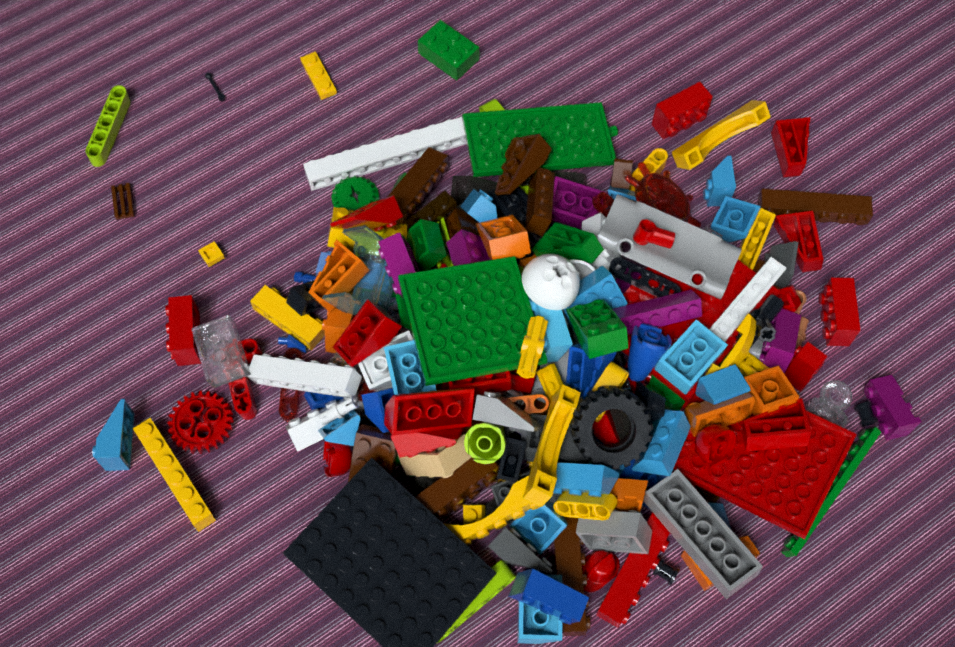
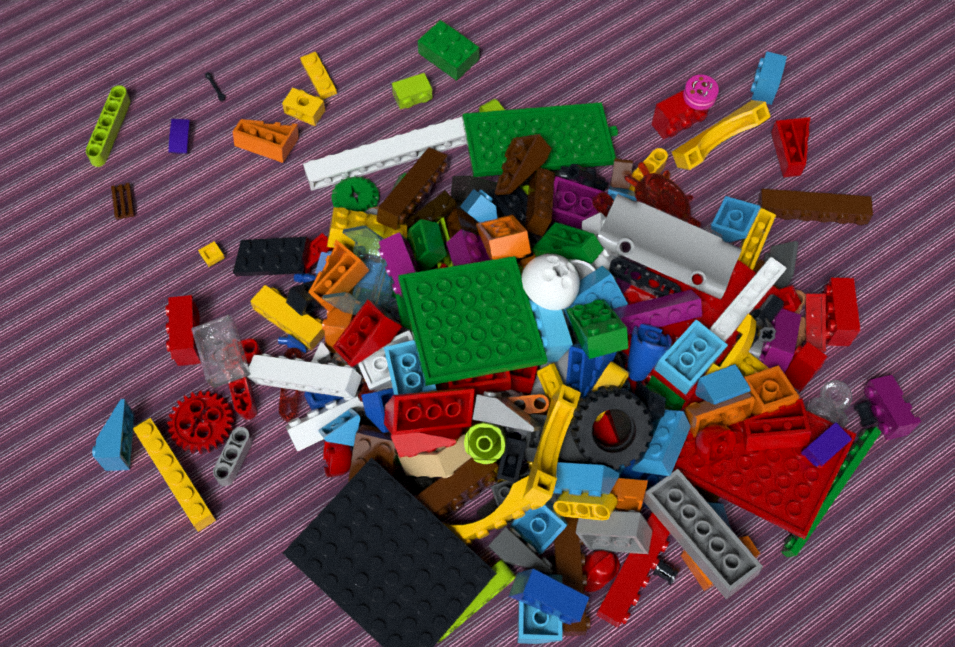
(179, 136): none -> dark purple slope
(231, 447): none -> light grey beam
(268, 140): none -> orange wedge
(271, 256): none -> black plate
(295, 106): none -> yellow brick
(314, 250): none -> red hinge
(322, 354): none -> white slope
(338, 410): white pin -> none
(372, 215): red slope -> none
(412, 91): none -> lime brick
(473, 513): yellow plate -> none
(532, 347): yellow piece -> none
(583, 176): none -> black piece
(648, 233): red piece -> none
(700, 92): none -> dark pink head
(720, 183): dark azure slope -> none
(768, 77): none -> dark azure brick
(802, 229): red wedge -> none
(815, 320): none -> red plate
(826, 445): none -> dark purple hinge

